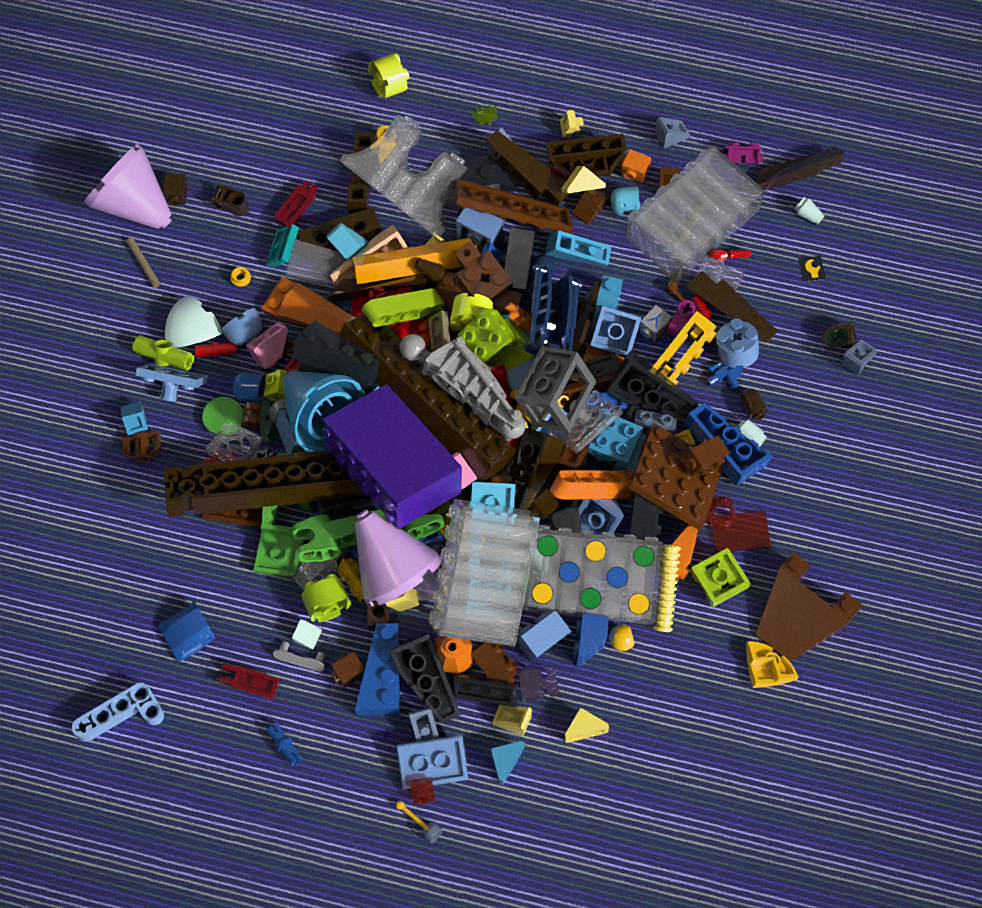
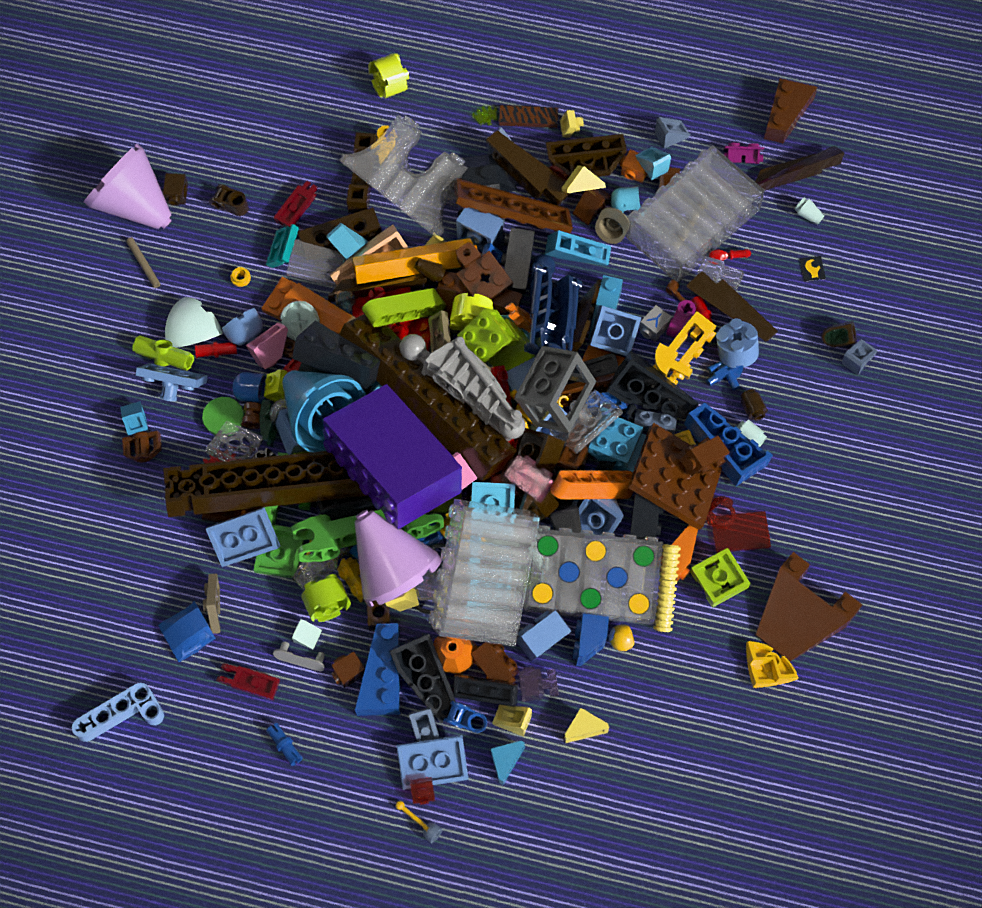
(212, 602): none -> dark tan wing
(243, 537): none -> medium blue plate
(298, 317): none -> light aqua tile
(345, 300): none -> clear light blue tile
(464, 717): none -> blue piece
(528, 116): none -> reddish brown tile
(529, 478): none -> clear pink brick
(612, 225): none -> dark tan piece
(654, 162): none -> medium azure slope
(665, 362): none -> yellow brick
(788, 107): none -> reddish brown wedge

